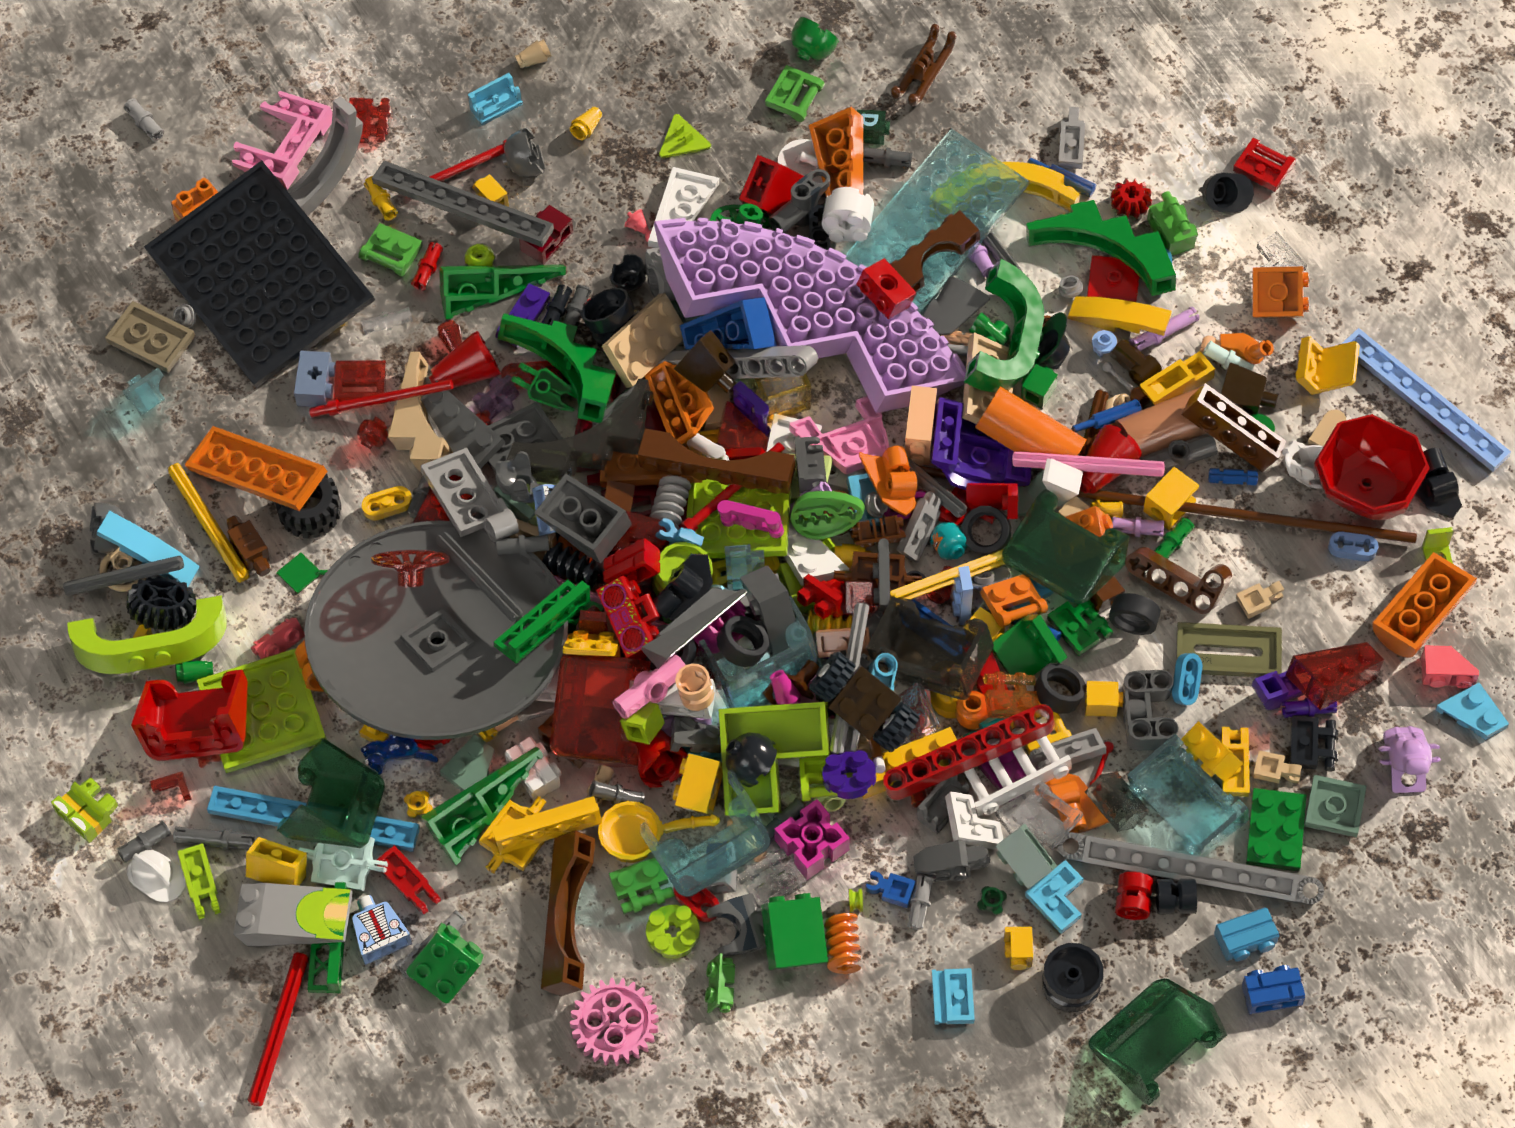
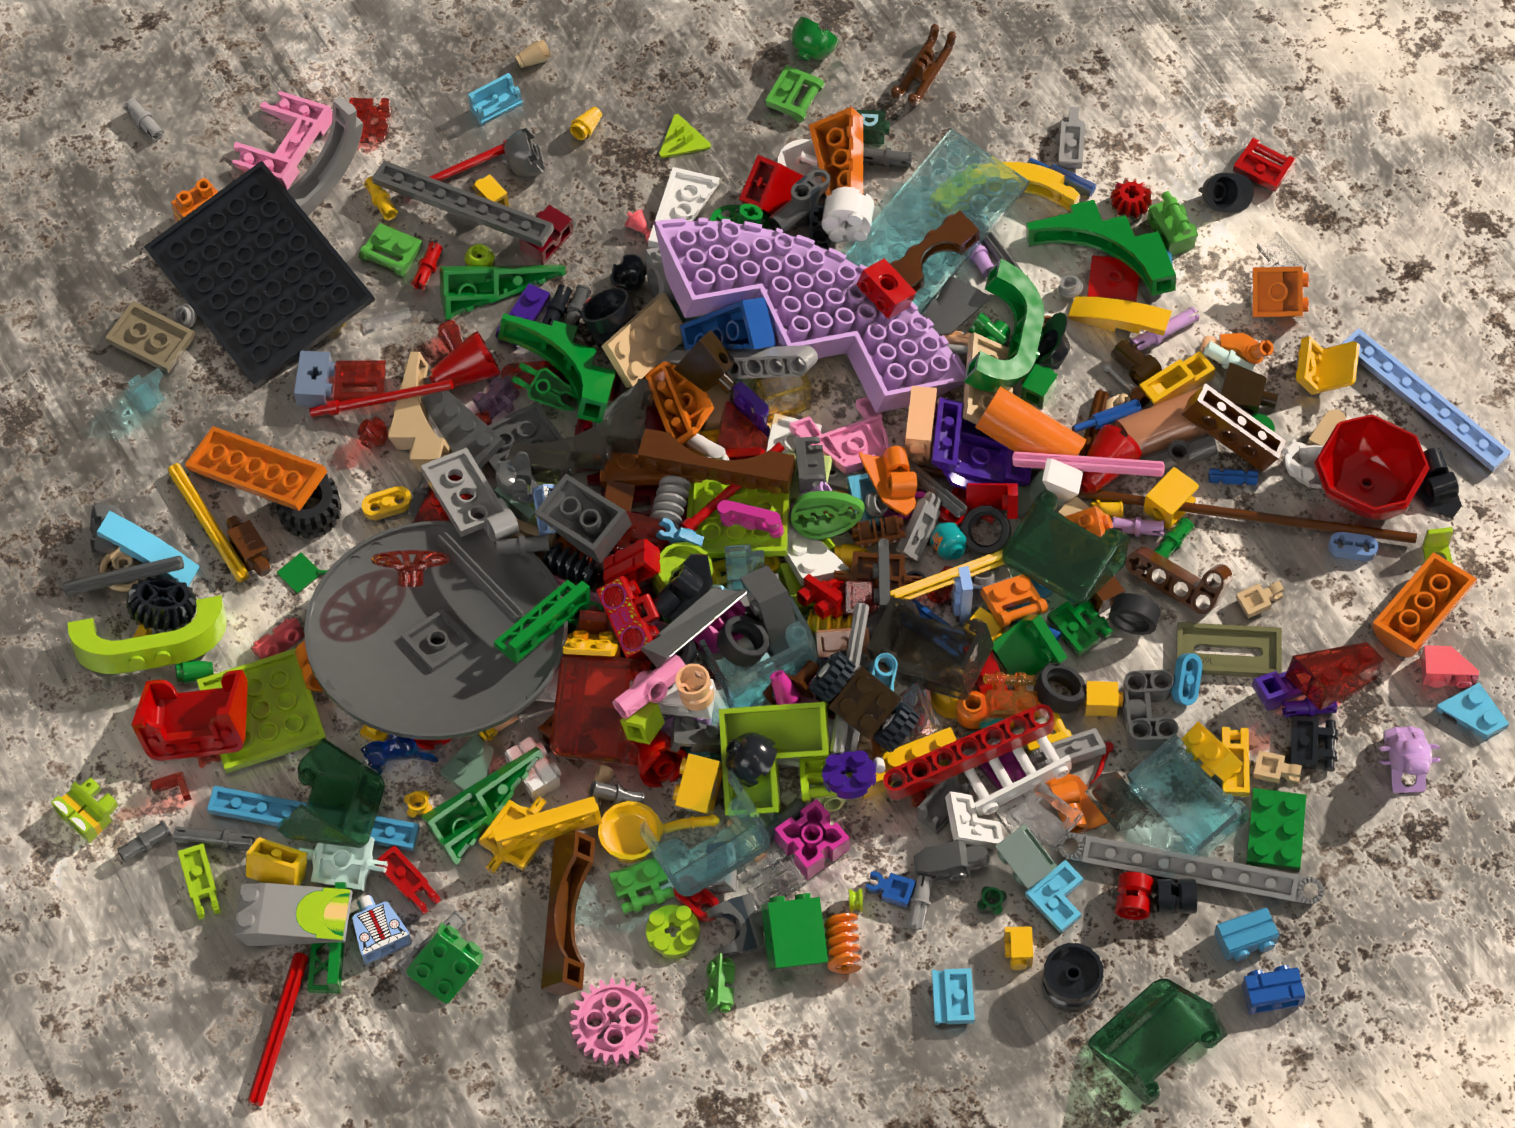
(156, 876): white piece -> none
(1103, 342): light blue plate -> none
(1335, 806): sand green plate -> none

